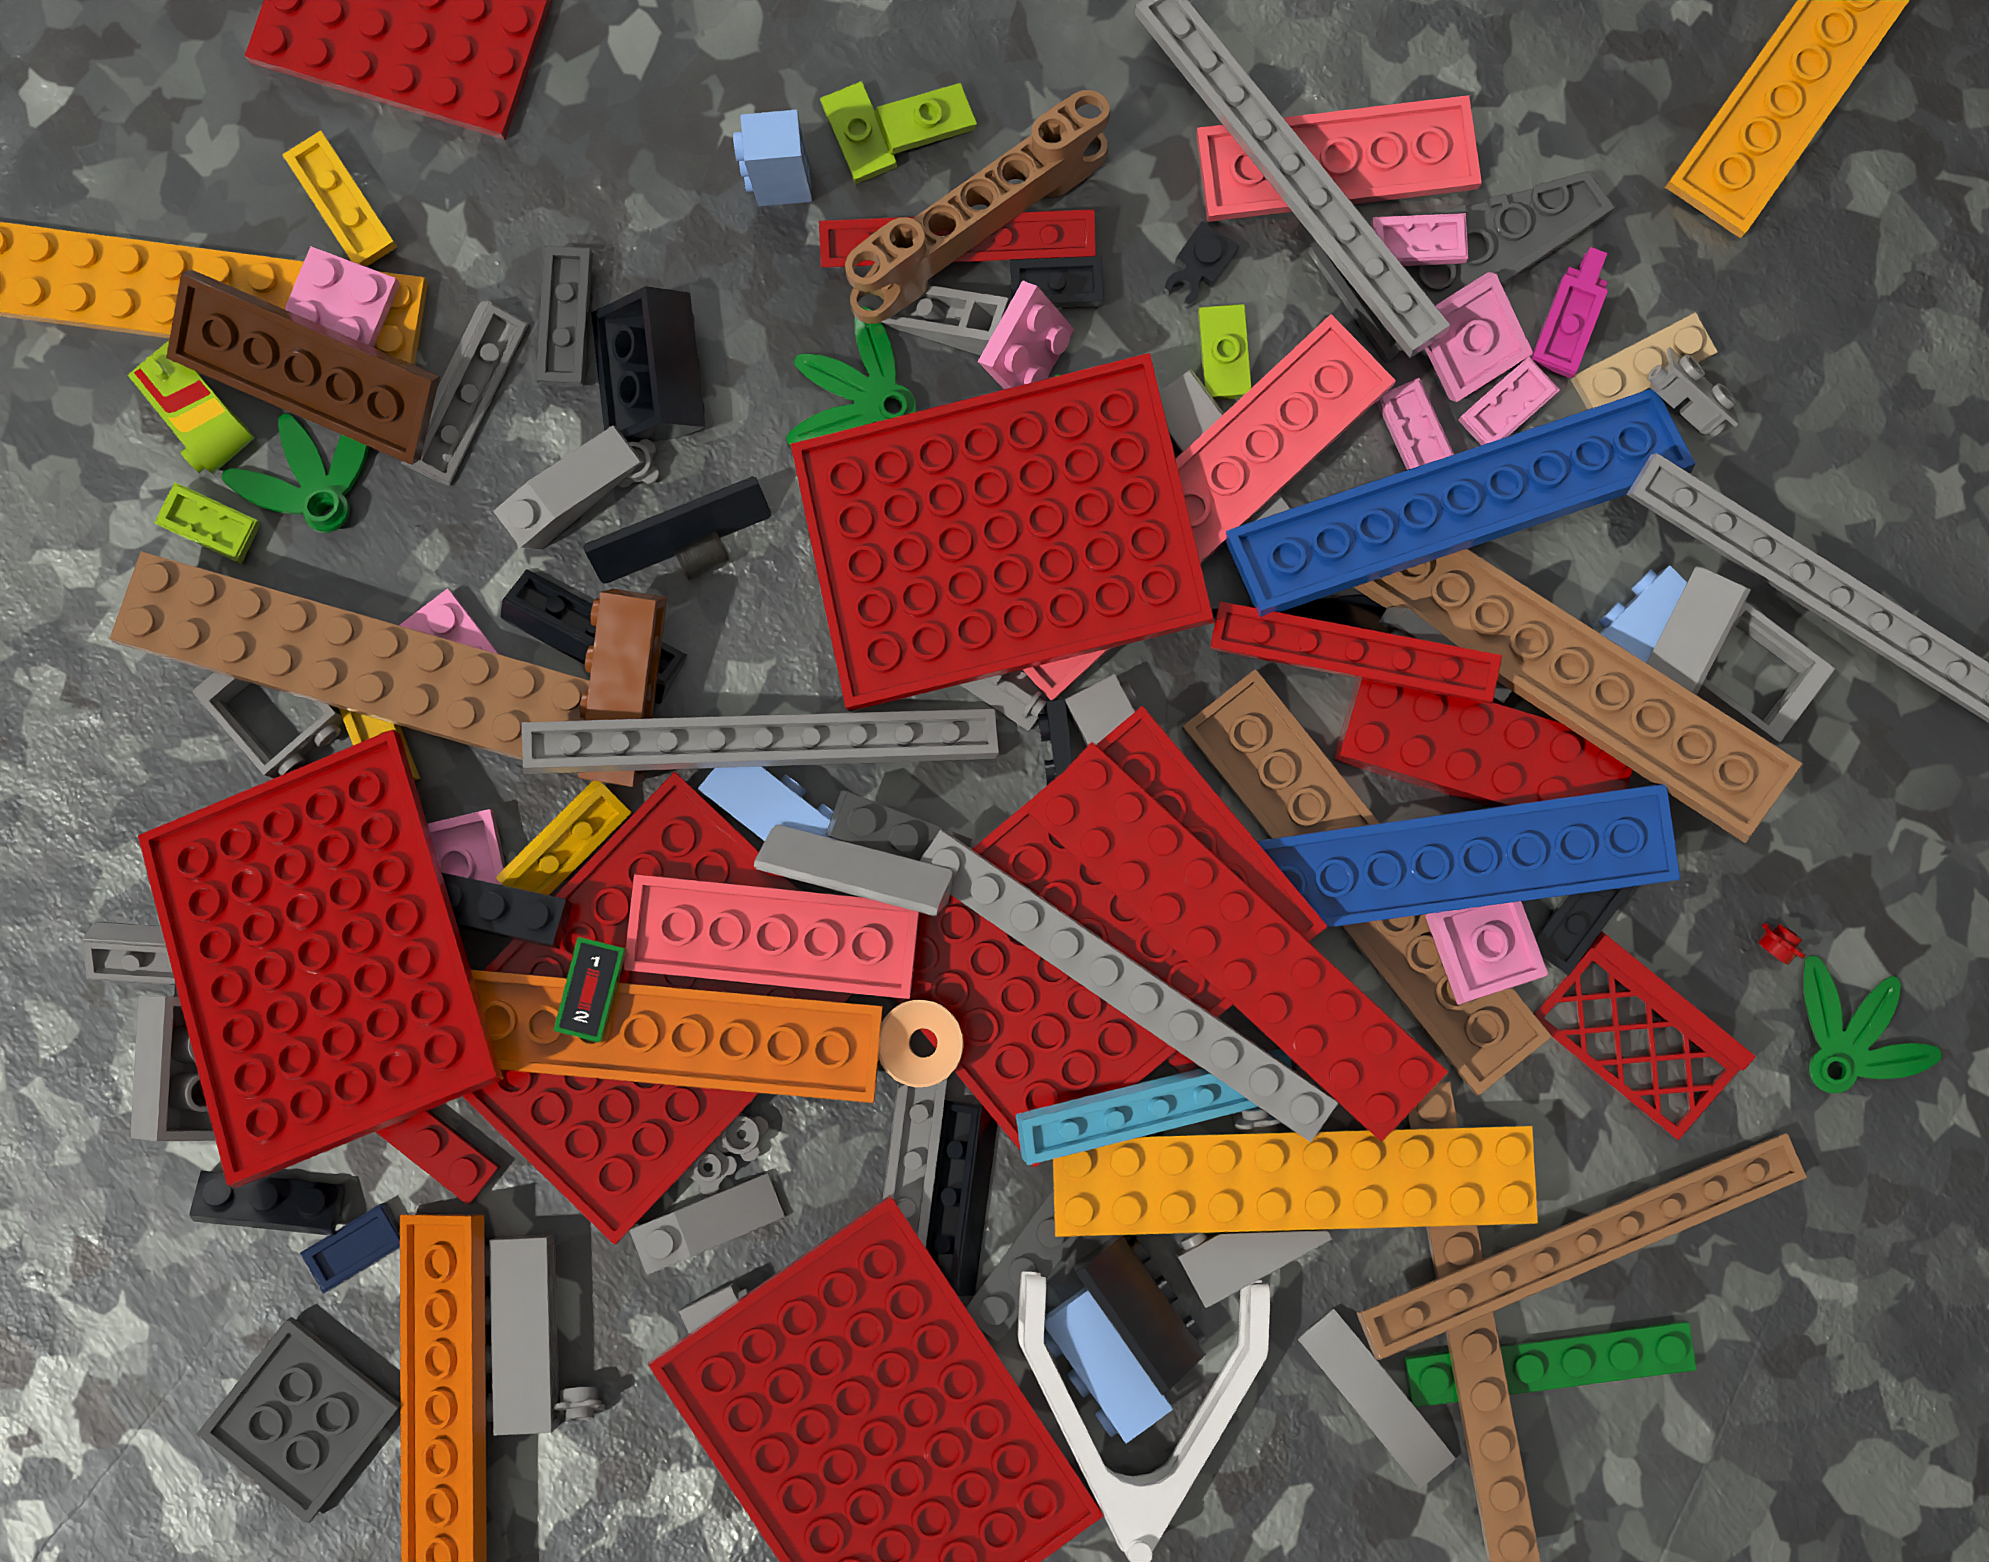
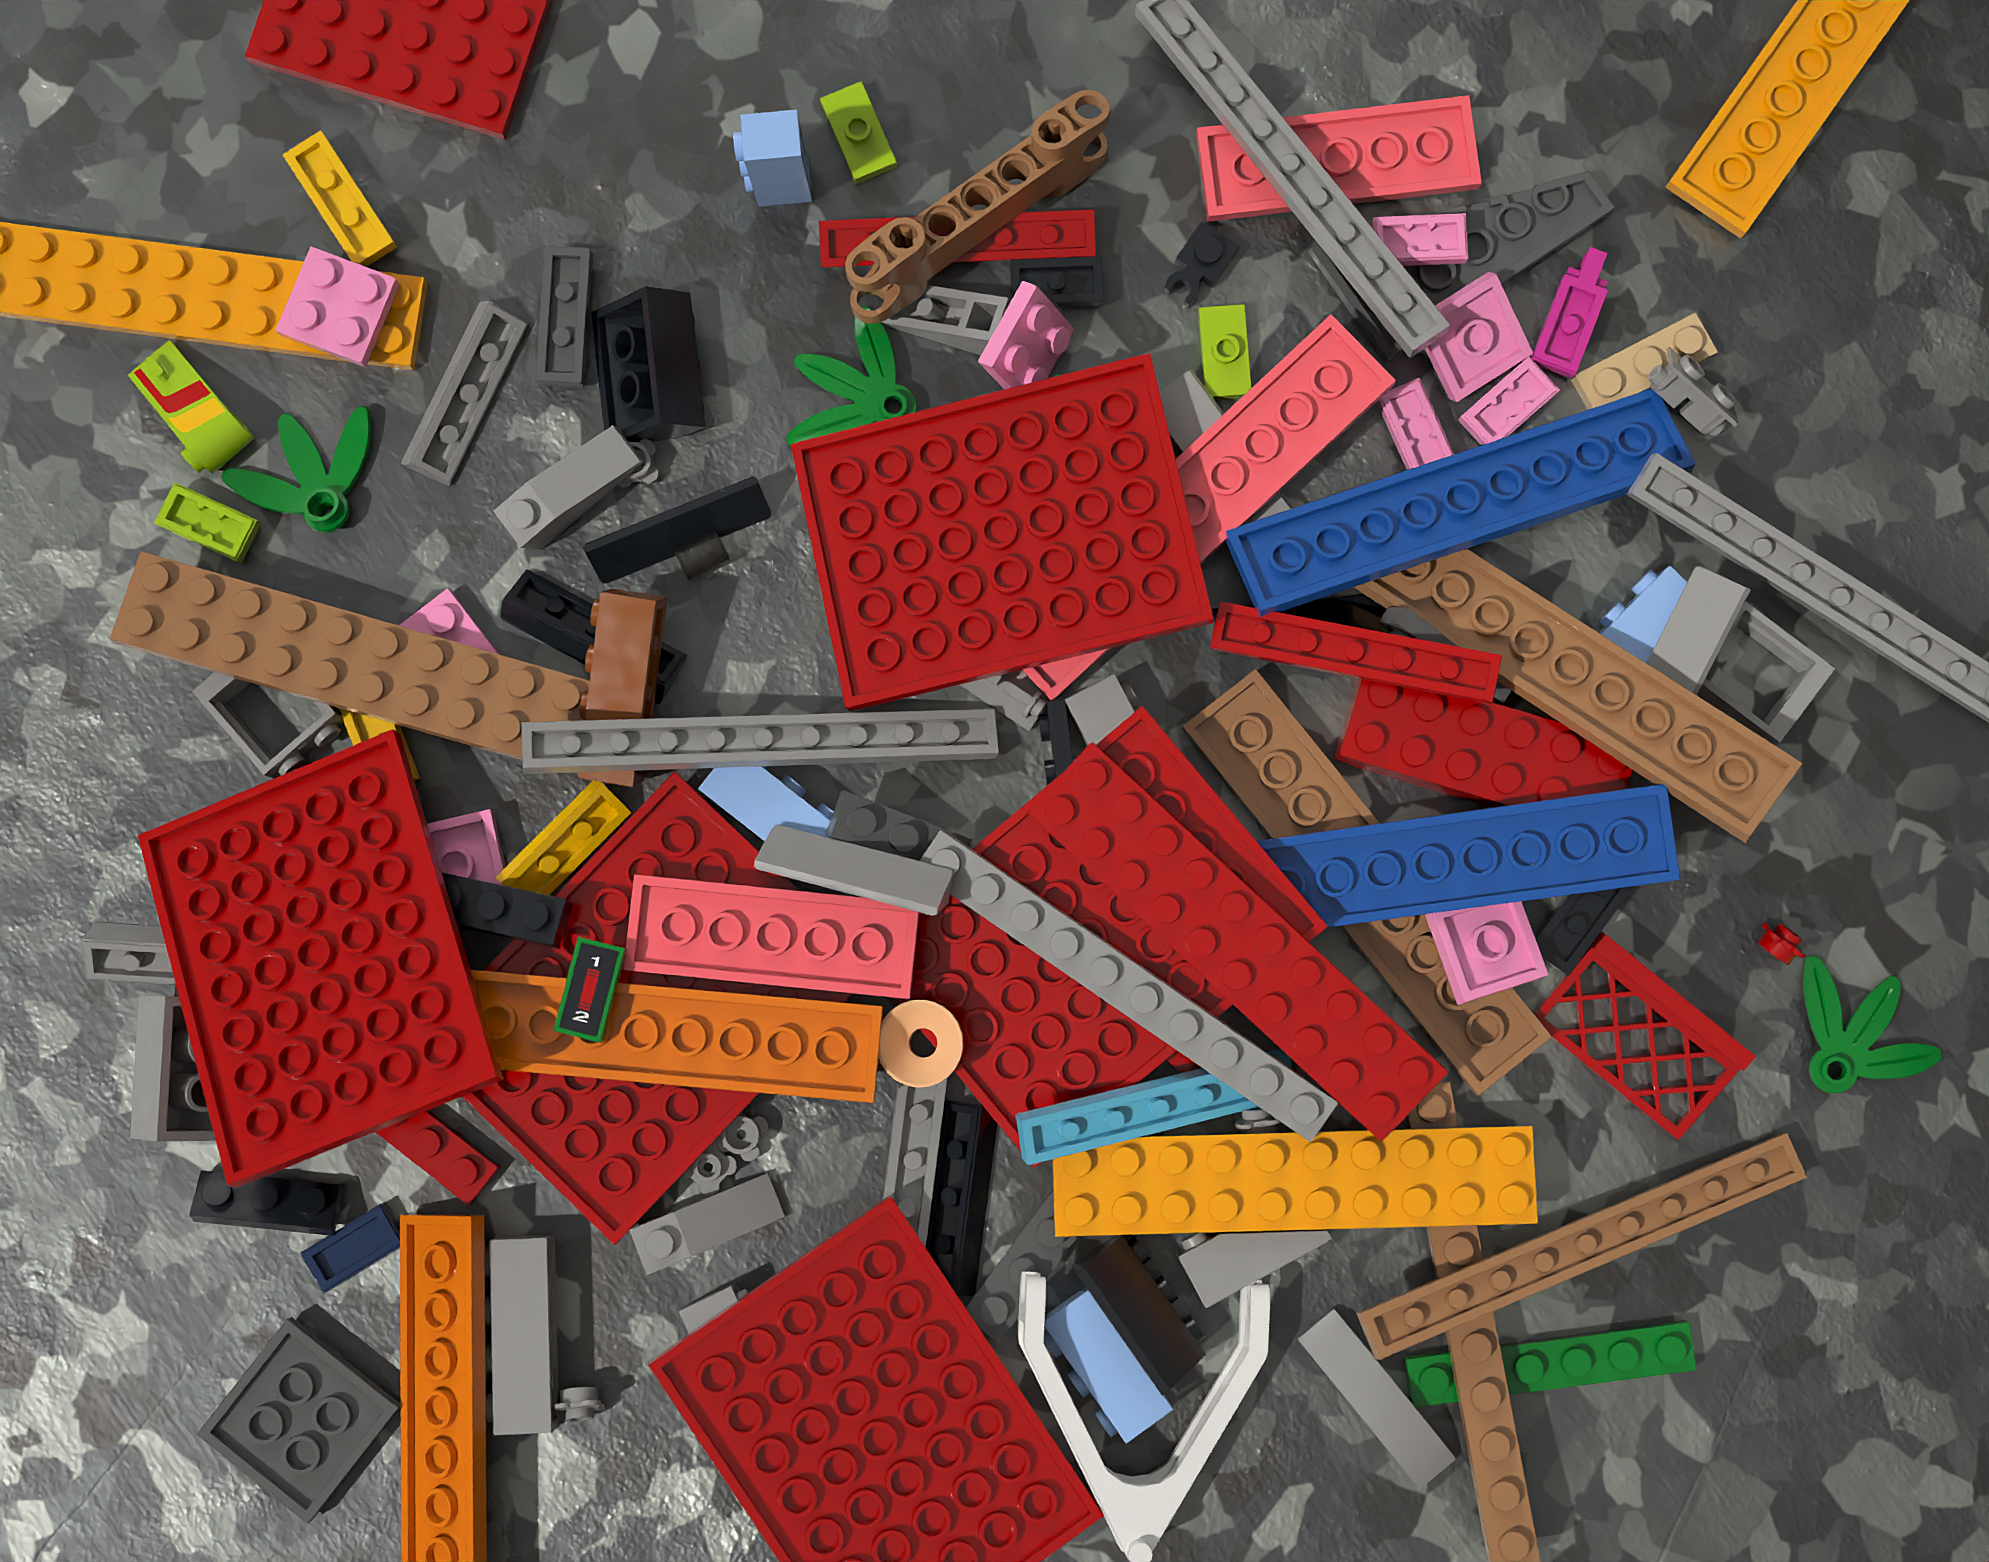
(302, 366): reddish brown plate -> none
(925, 118): lime plate -> none

